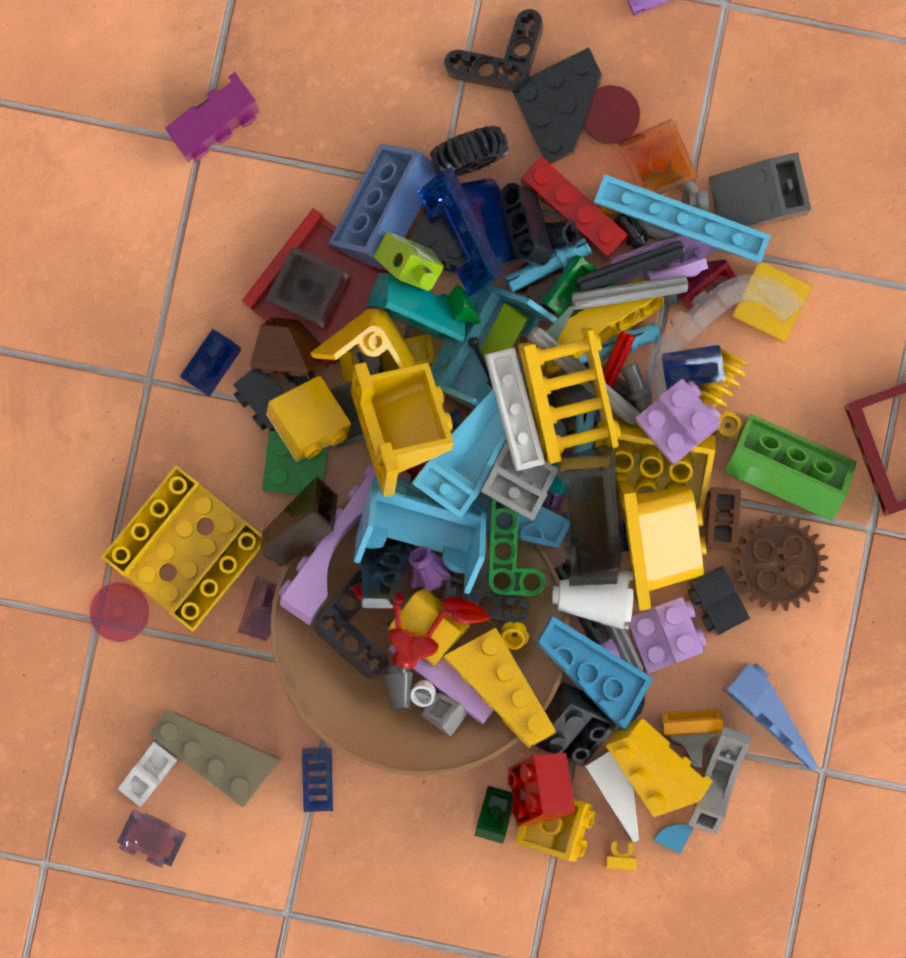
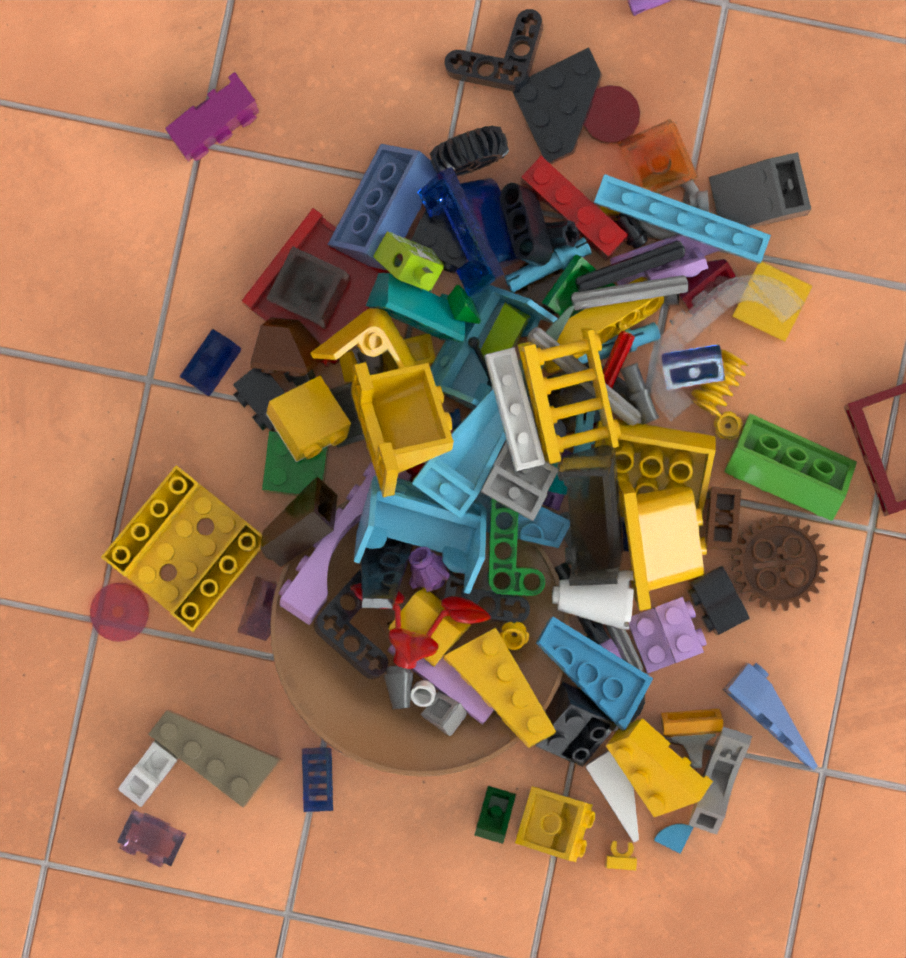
(541, 789): red slope -> none
(679, 421): lavender plate -> none

